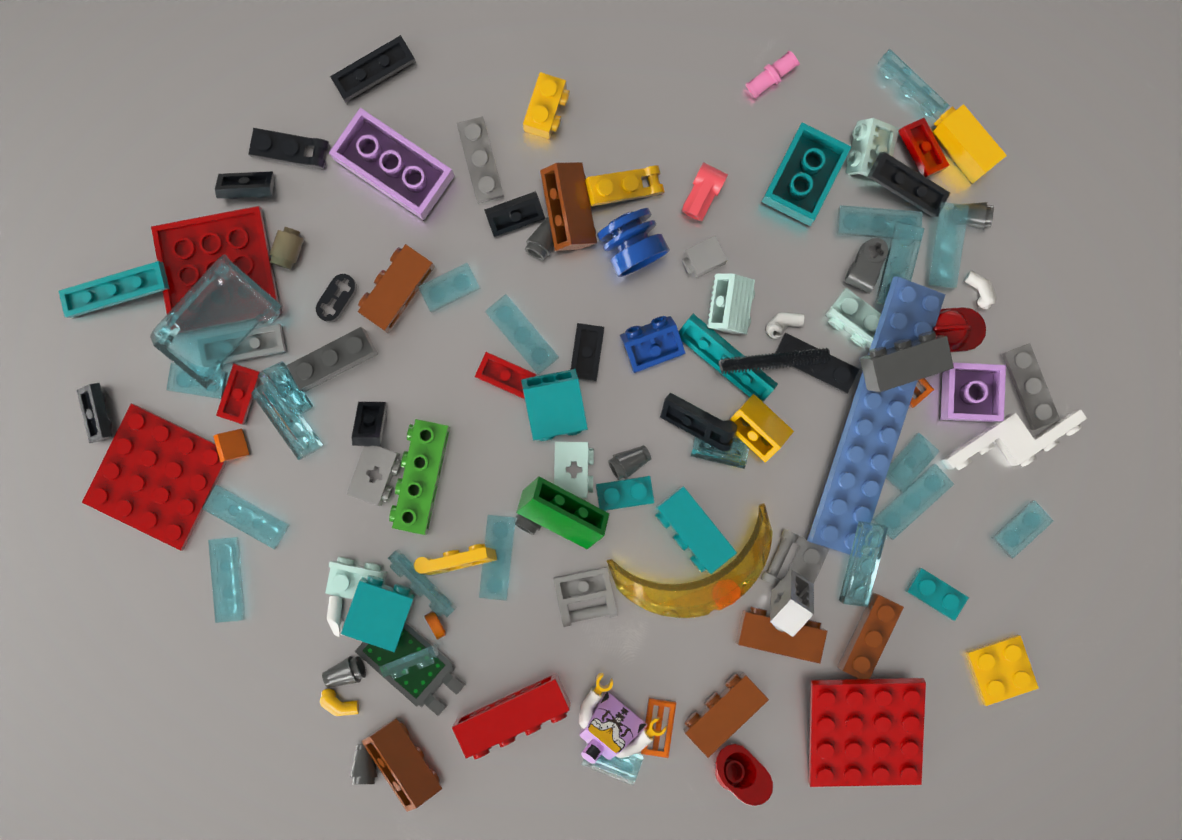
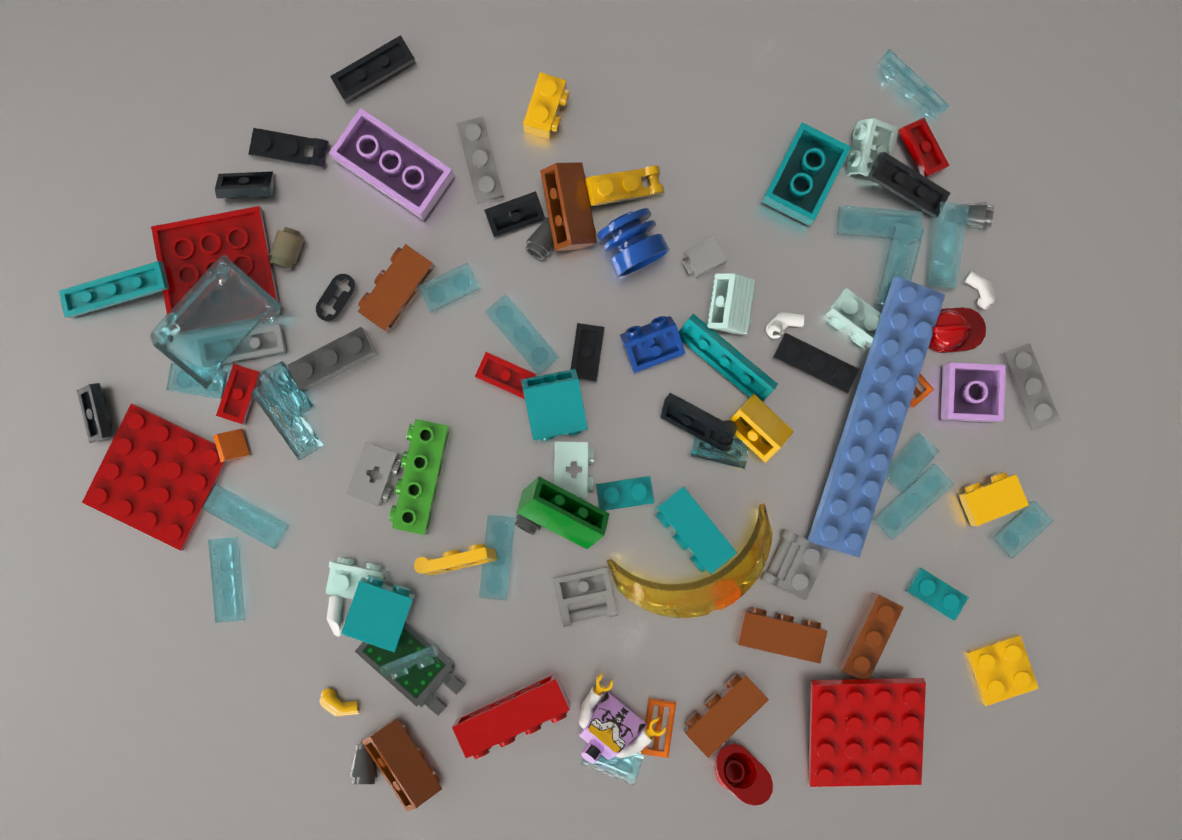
(346, 672): dark grey cone -> none
(369, 424): black plate -> none
(421, 584): clear light blue plate -> none
(435, 625): orange tile -> none
(629, 461): dark grey cone -> none
(706, 187): coral piece -> none
(772, 74): bright pink pin -> none
(775, 360): black axle -> none
(792, 603): light grey brick -> none
(863, 564): clear light blue plate -> none
(865, 269): dark grey piece -> none
(906, 361): dark grey brick -> none
(967, 142): yellow brick -> none
(993, 499): none -> yellow brick
(1015, 440): white bracket -> none

